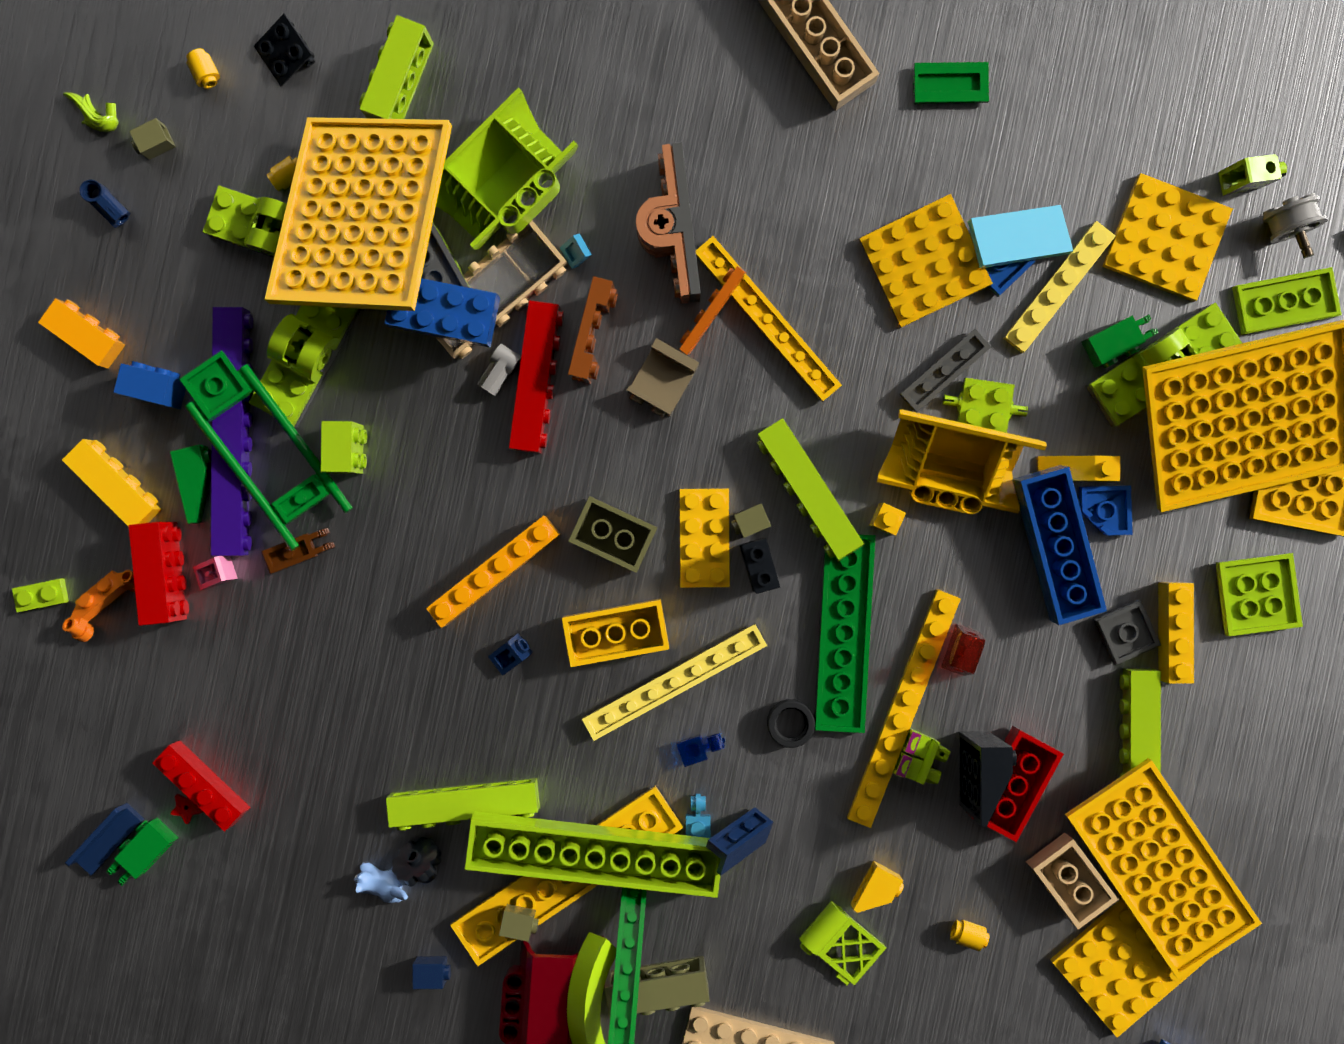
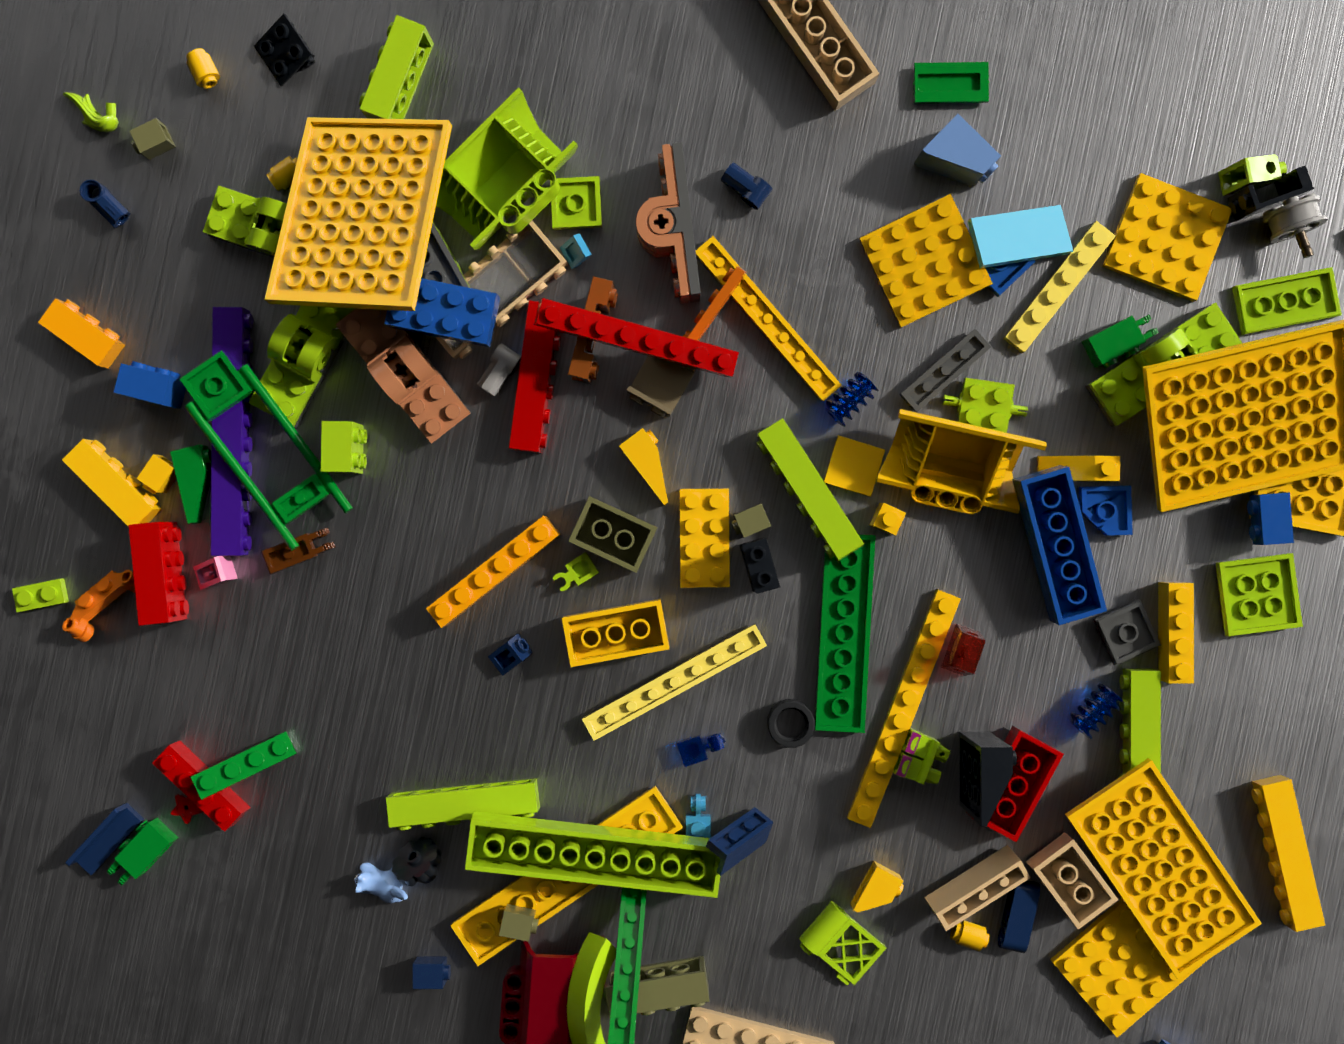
(157, 474): none -> yellow brick
(243, 765): none -> green plate
(404, 372): none -> nougat piece
(577, 204): none -> lime plate
(578, 570): none -> lime plate
(635, 338): none -> red brick
(645, 457): none -> yellow slope
(752, 189): none -> dark blue piece
(850, 398): none -> clear blue piece
(854, 466): none -> yellow tile
(959, 154): none -> medium blue slope
(977, 887): none -> tan brick
(1019, 917): none -> dark blue beam
(1095, 710): none -> clear blue piece
(1270, 519): none -> blue brick
(1287, 853): none -> yellow brick
(1293, 184): none -> black panel

